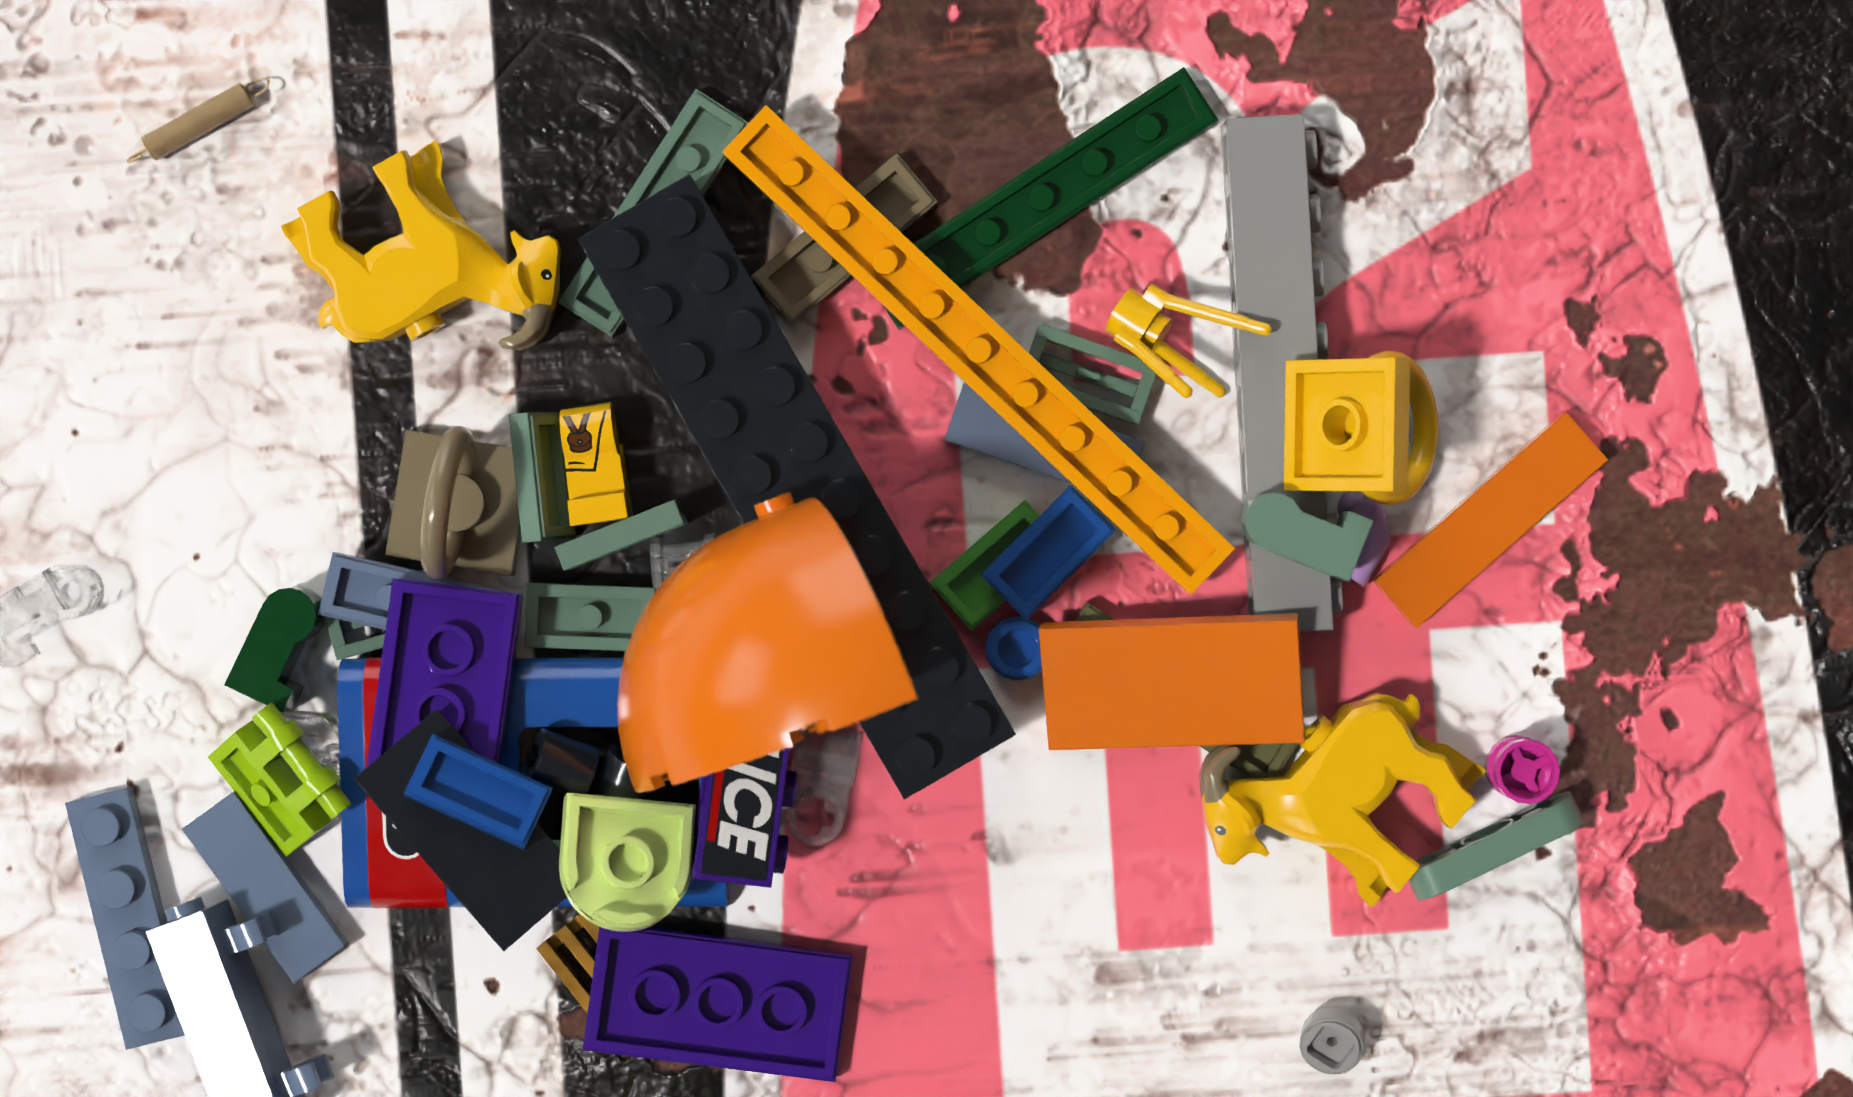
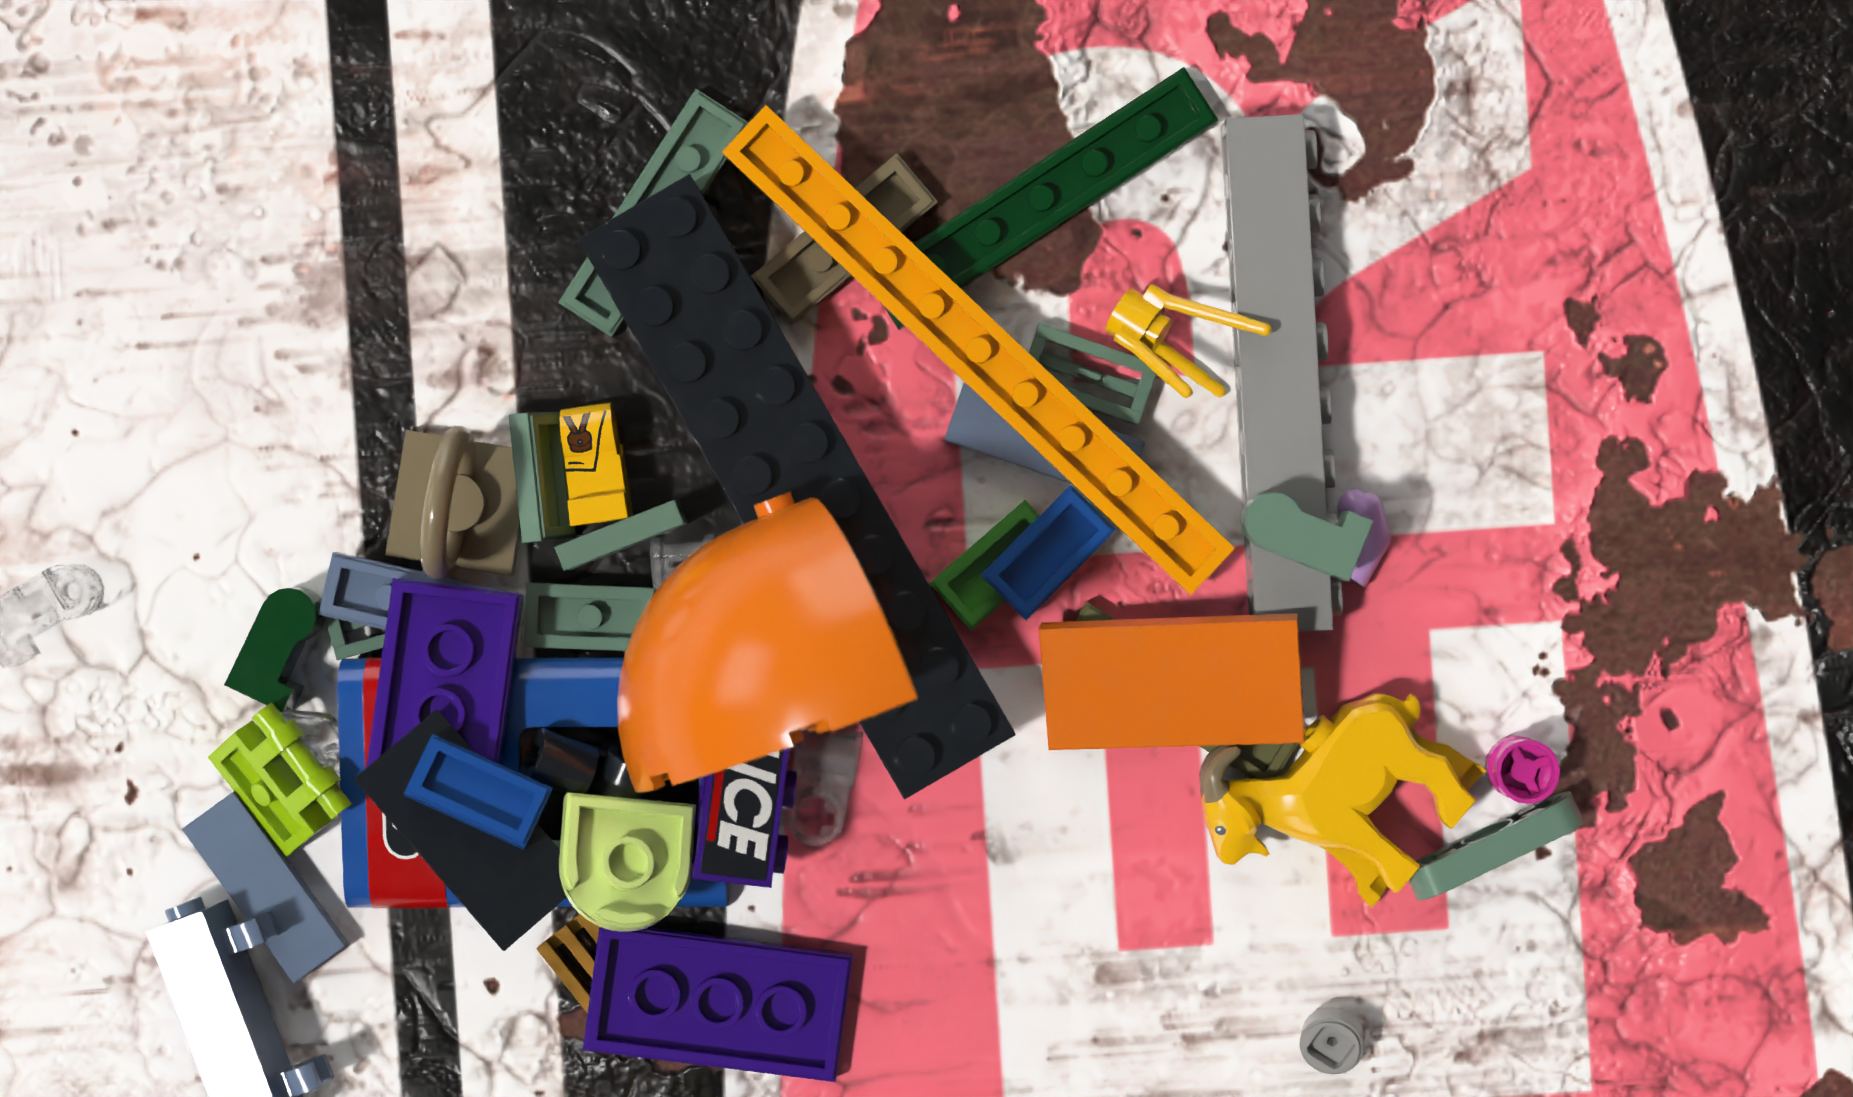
(124, 908): sand blue plate -> none
(198, 121): tan piece -> none
(426, 268): yellow animal -> none
(1014, 648): blue tile -> none
(1353, 426): yellow tile -> none
(1490, 520): orange tile -> none

